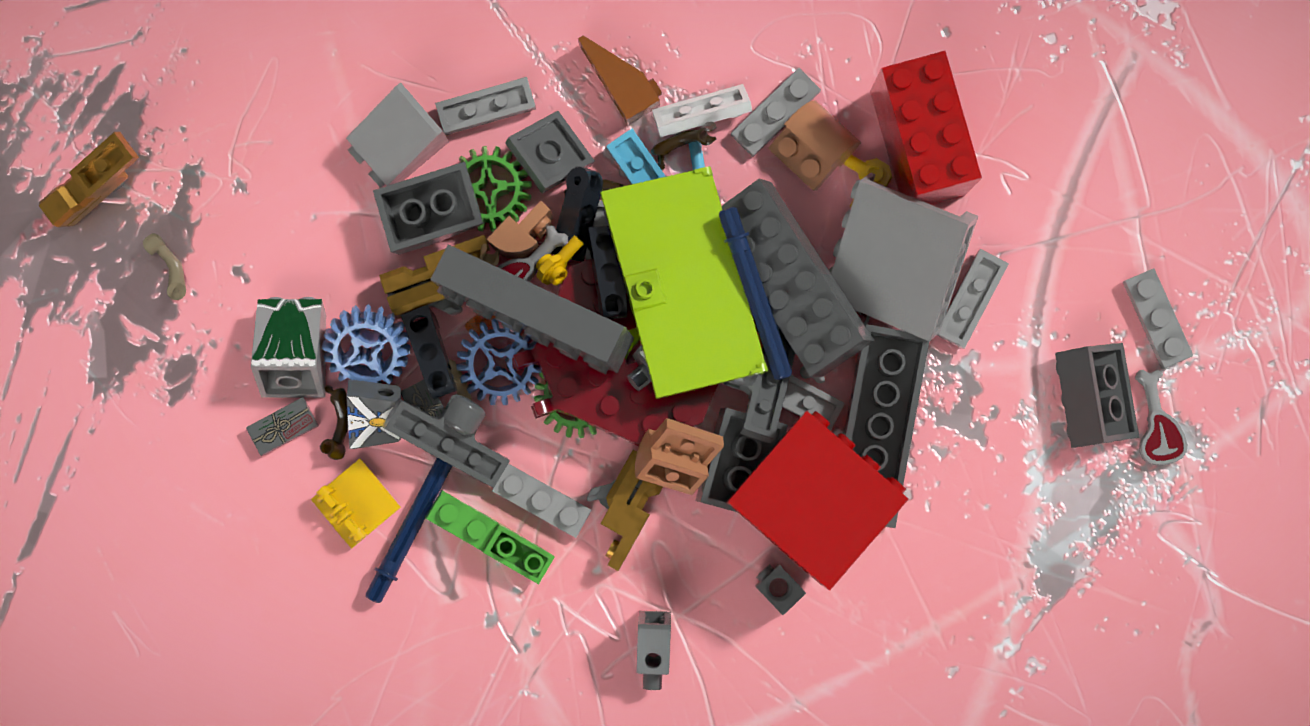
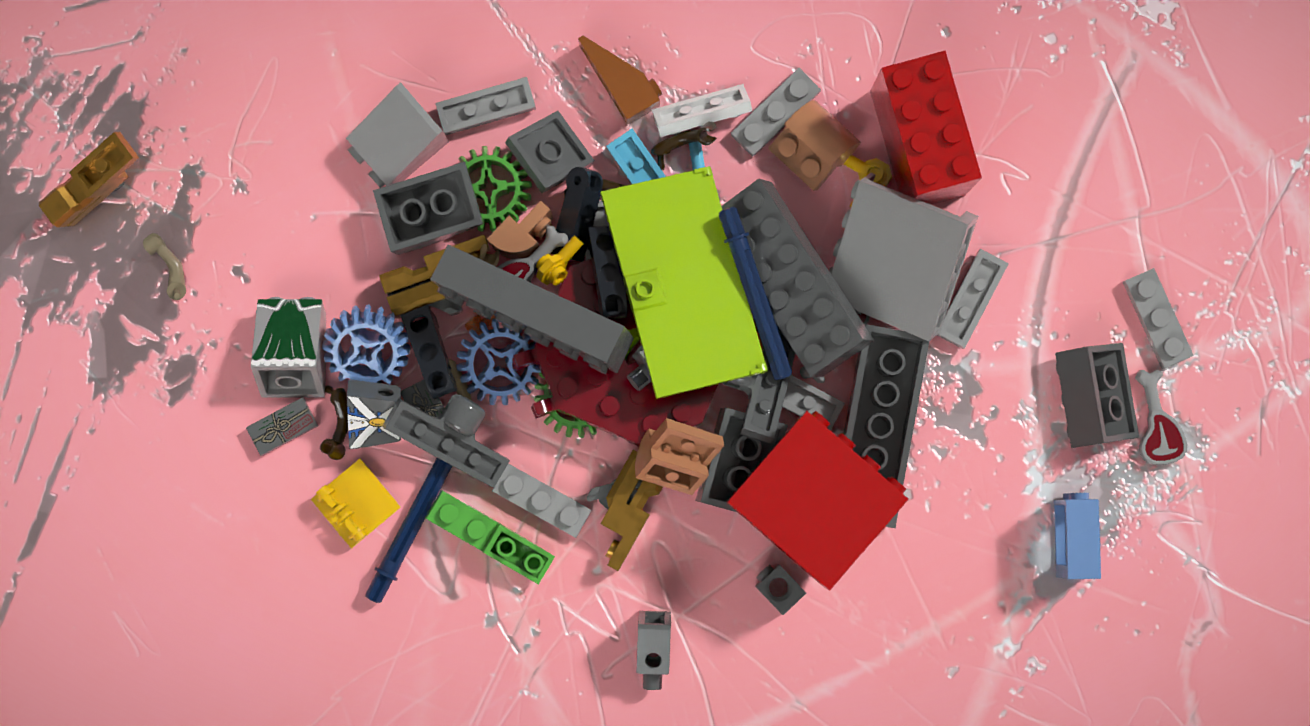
(1077, 537): none -> medium blue window

